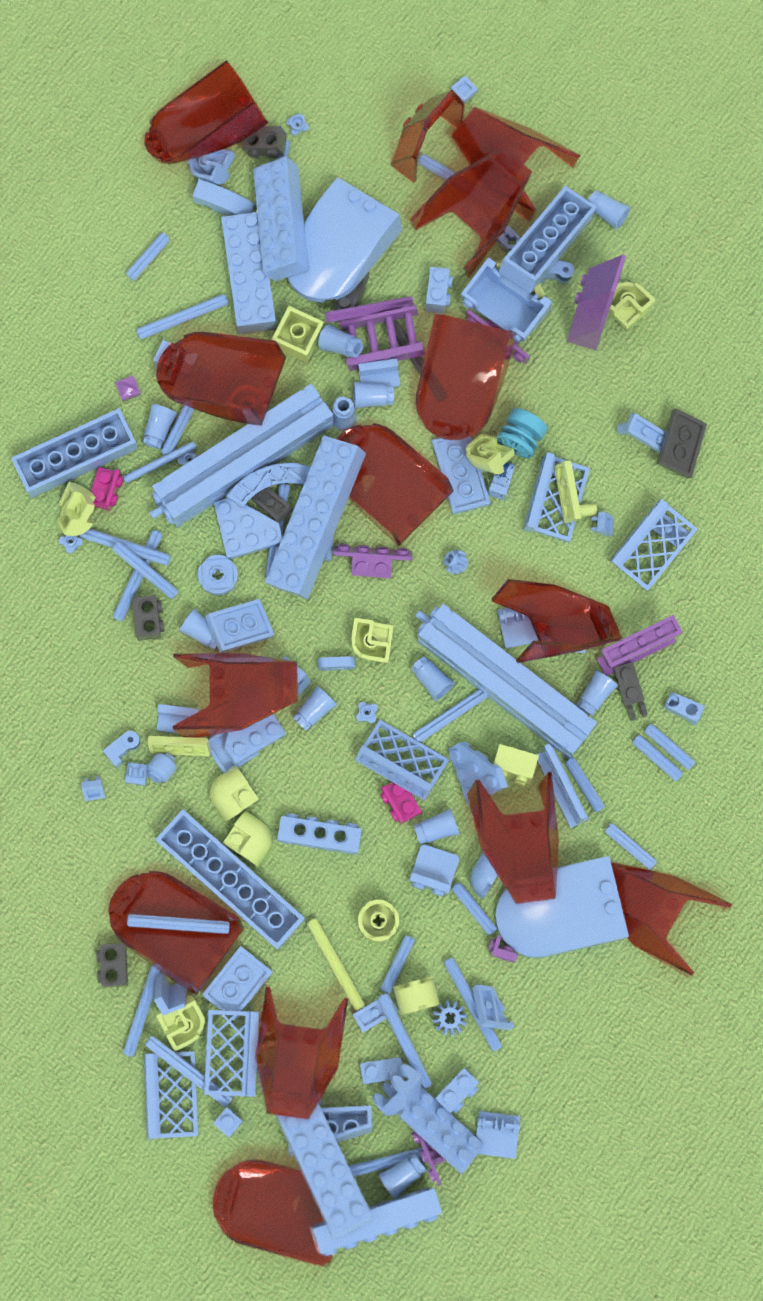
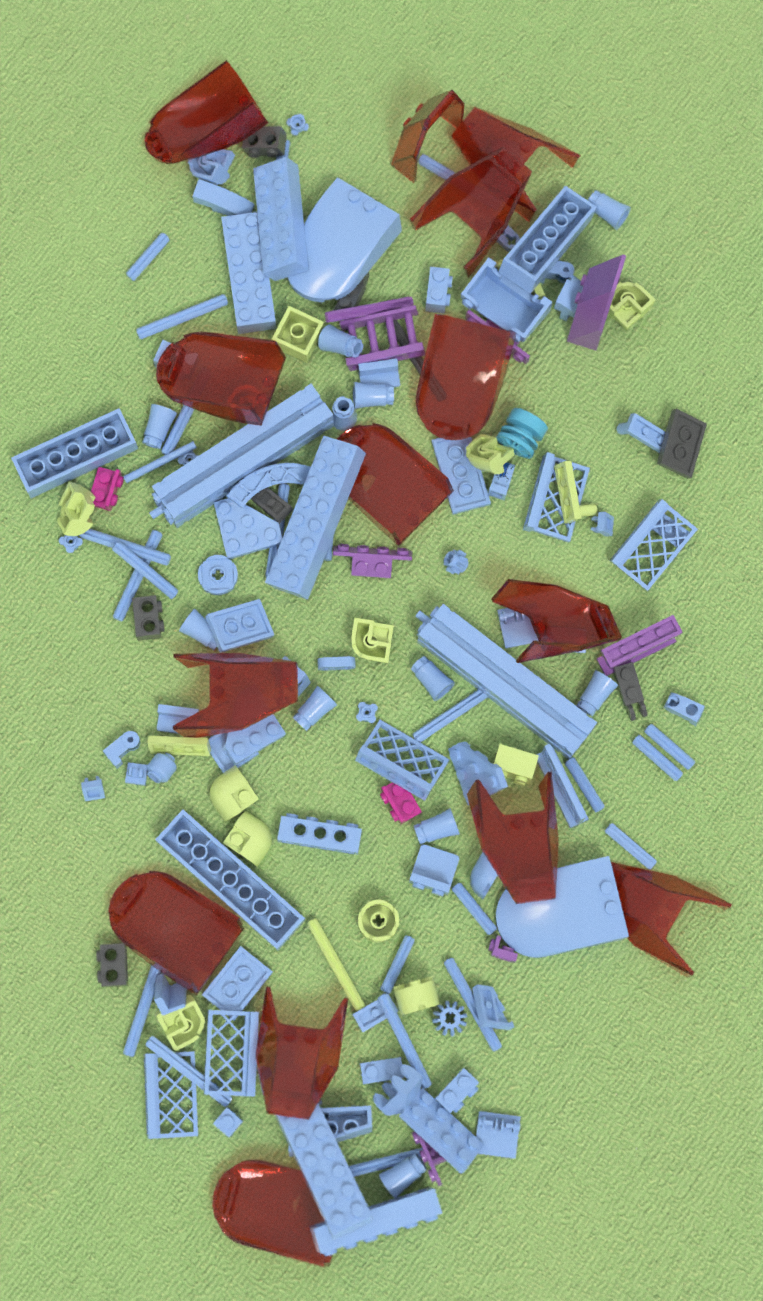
(128, 388): medium lavender tile -> none
(178, 924): light blue axle -> none
(464, 89): light blue plate -> none
(567, 297): none -> light blue brick

